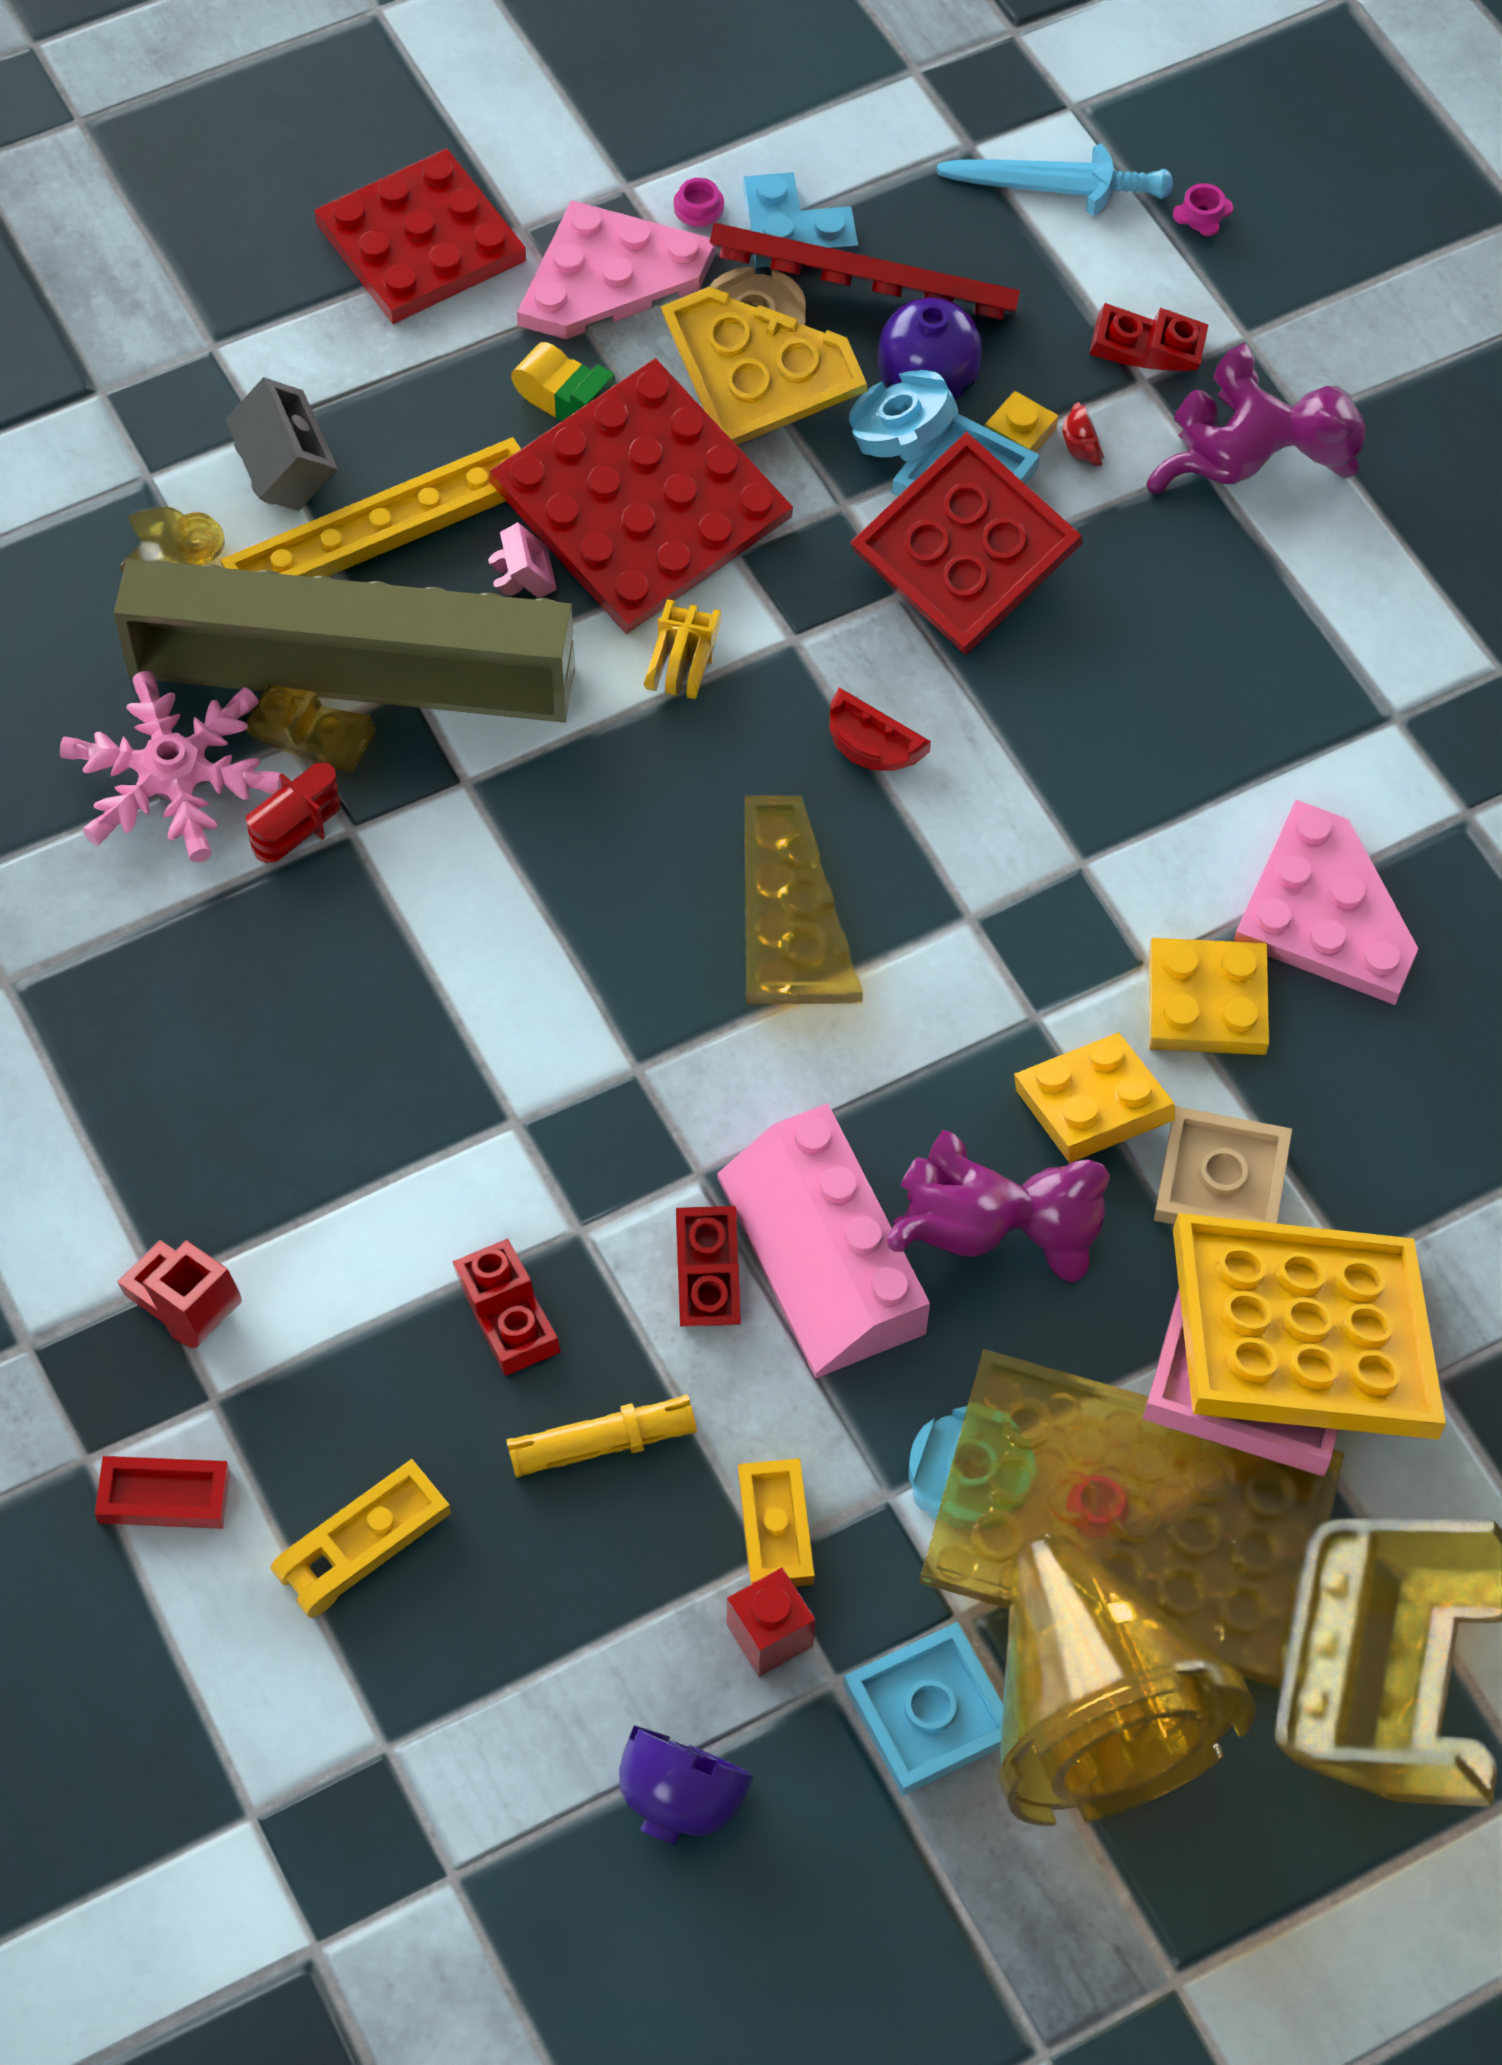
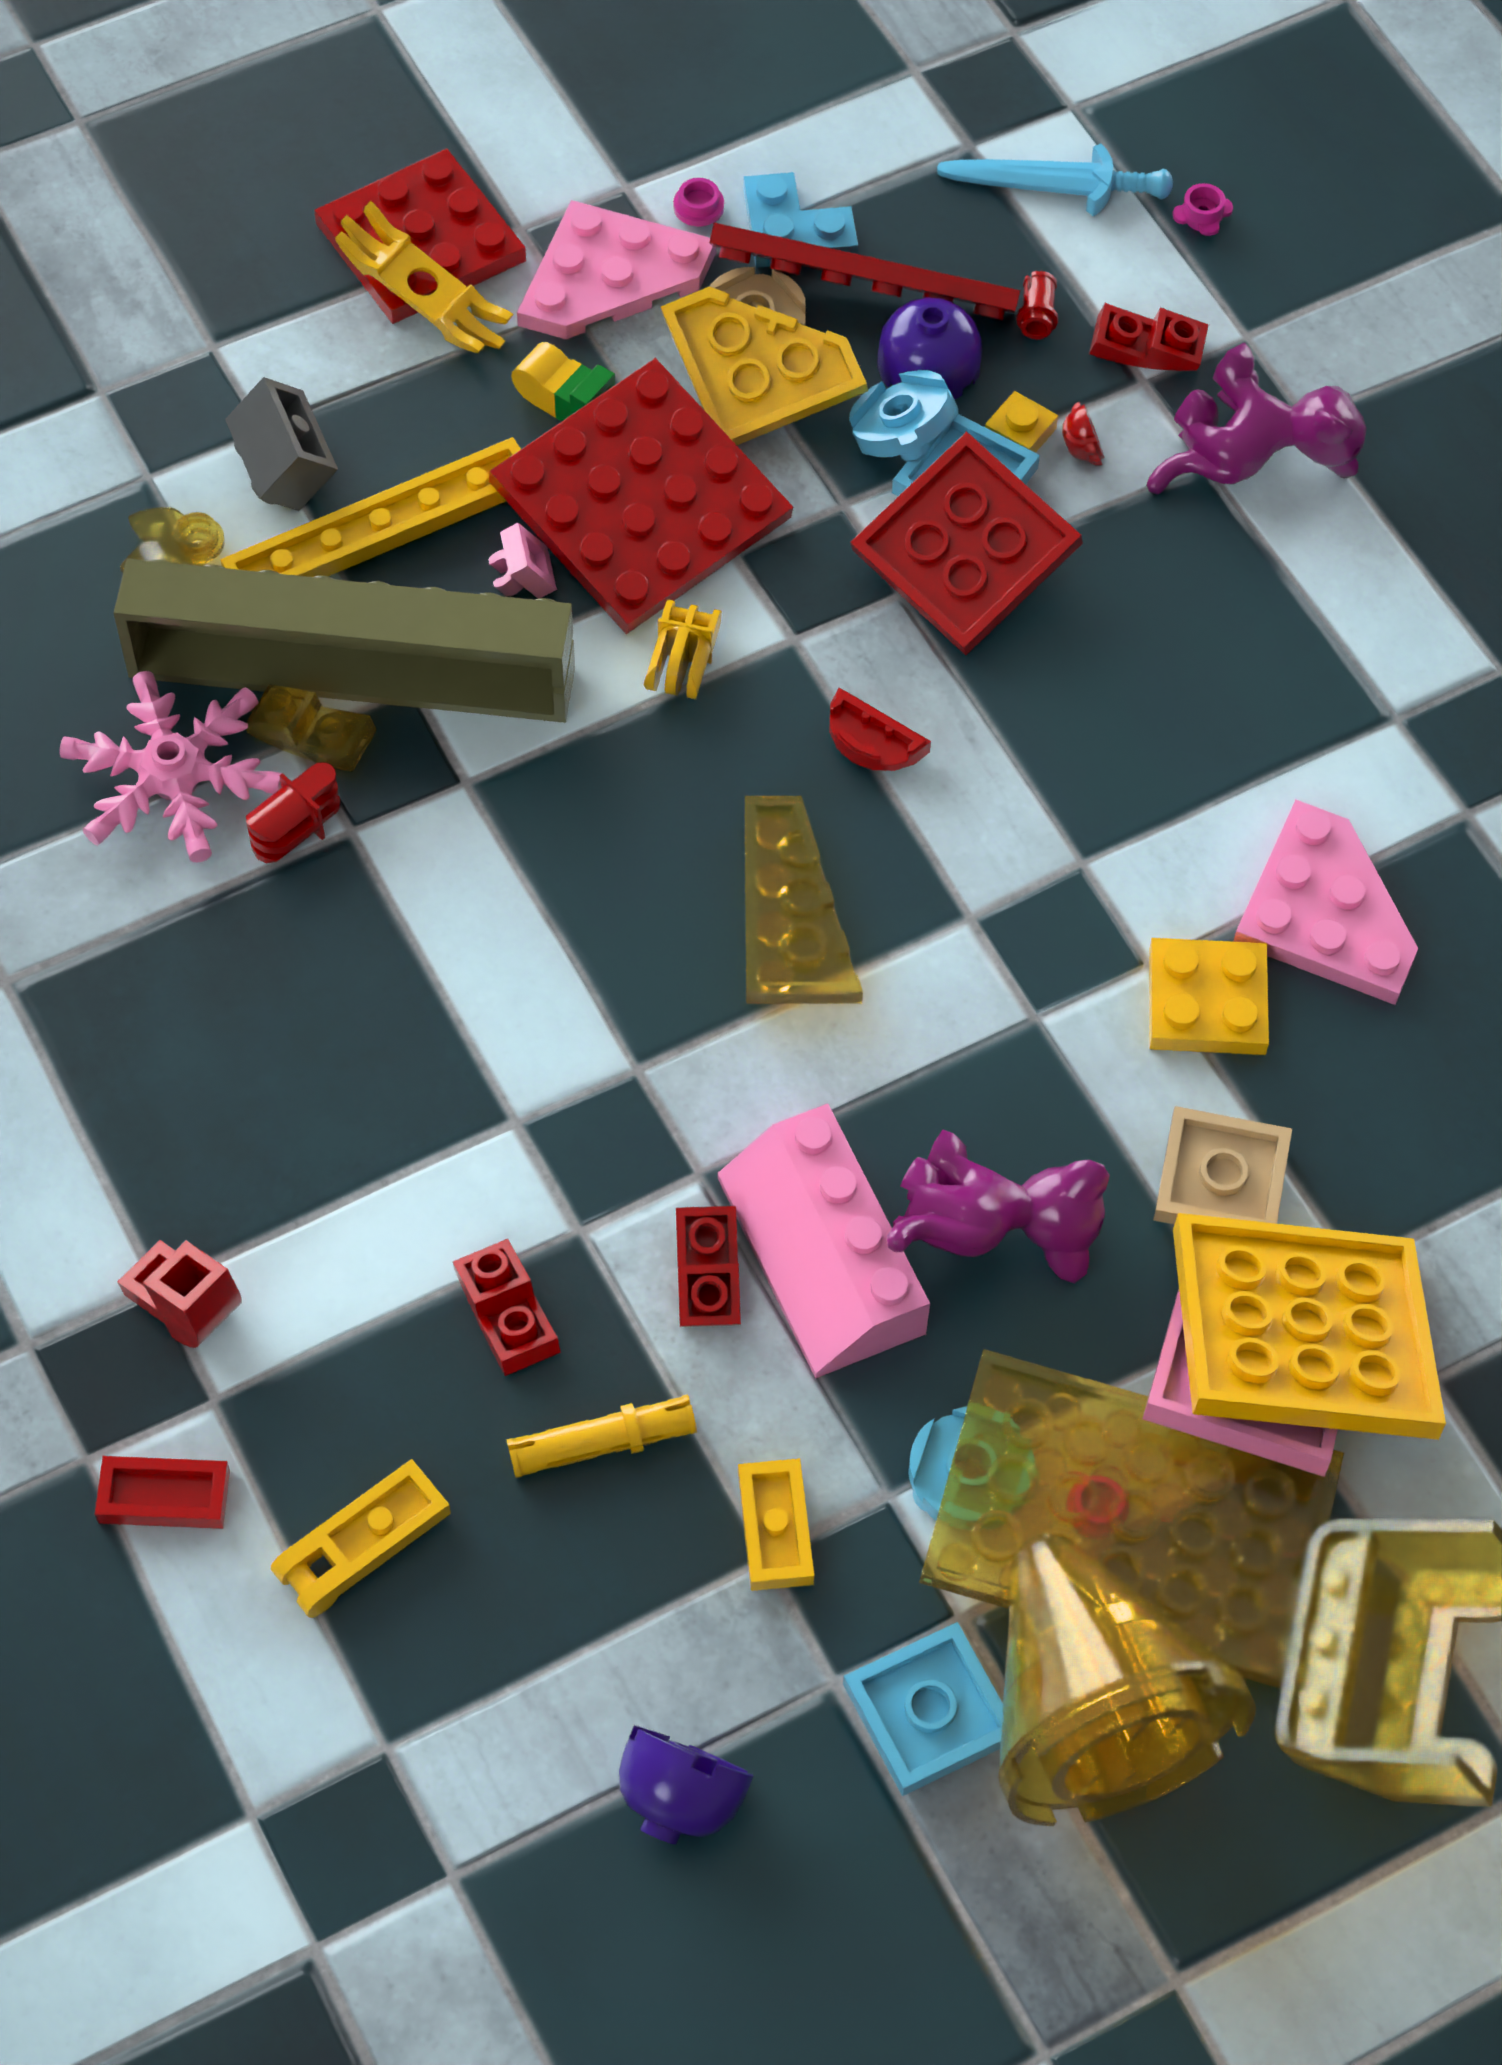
(398, 259): none -> yellow piece
(770, 1621): red brick -> none
(1038, 315): none -> red pin
(1094, 1097): yellow plate -> none

